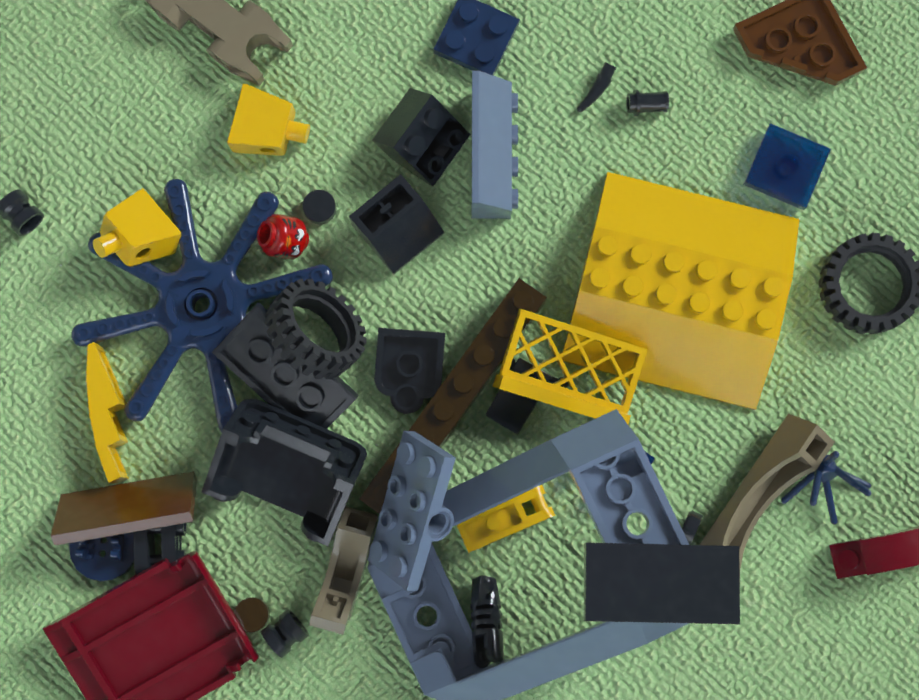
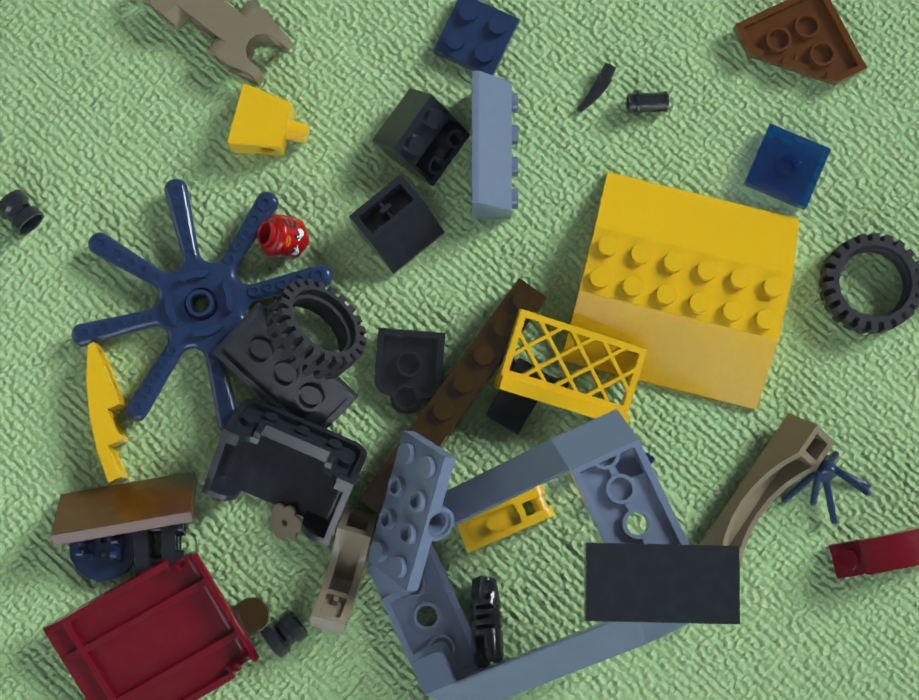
(137, 231): yellow torso -> none
(285, 521): none -> dark tan plant
(319, 207): black tile -> none
(691, 525): black tile -> none

